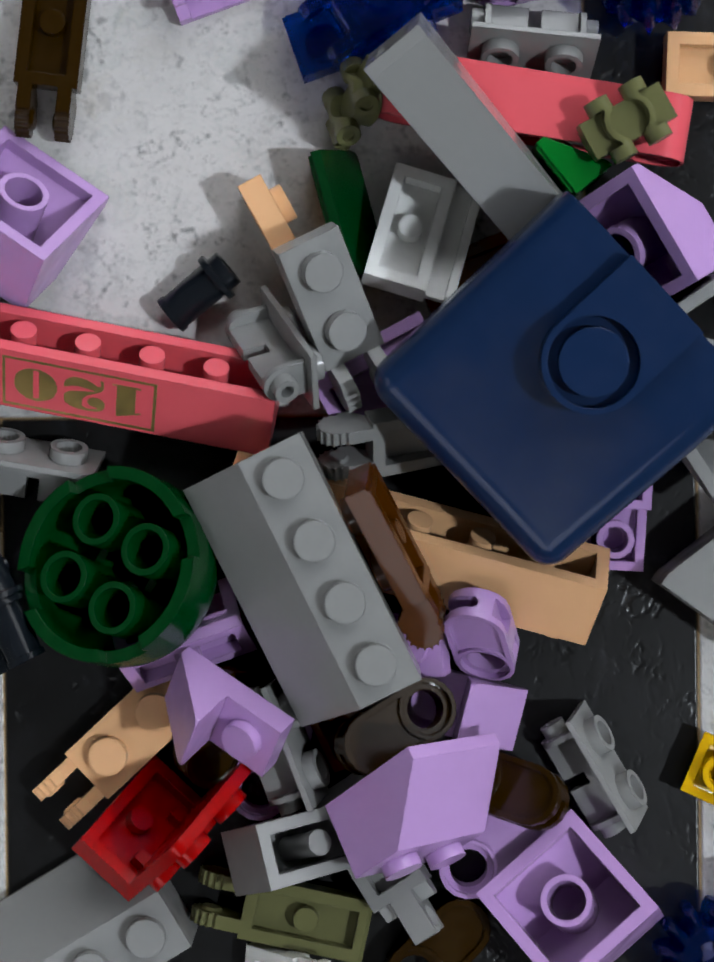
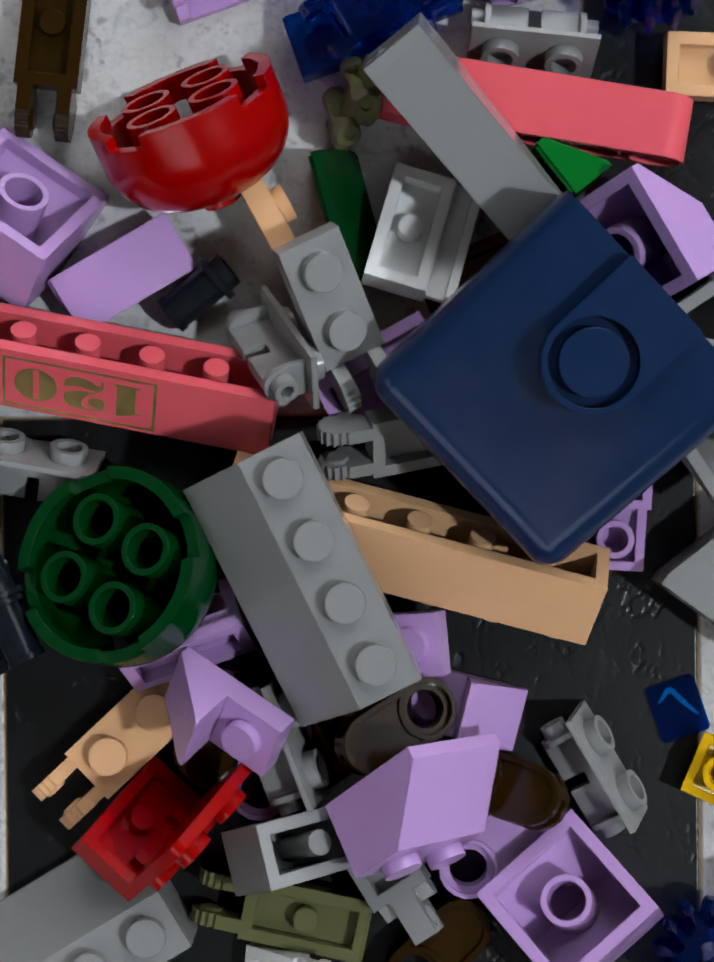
(123, 272): none -> lavender slope
(202, 158): none -> red cylinder
(395, 555): reddish brown hinge -> none
(482, 633): lavender piece -> none
(616, 128): olive piece -> none
(677, 708): none -> clear blue sticker

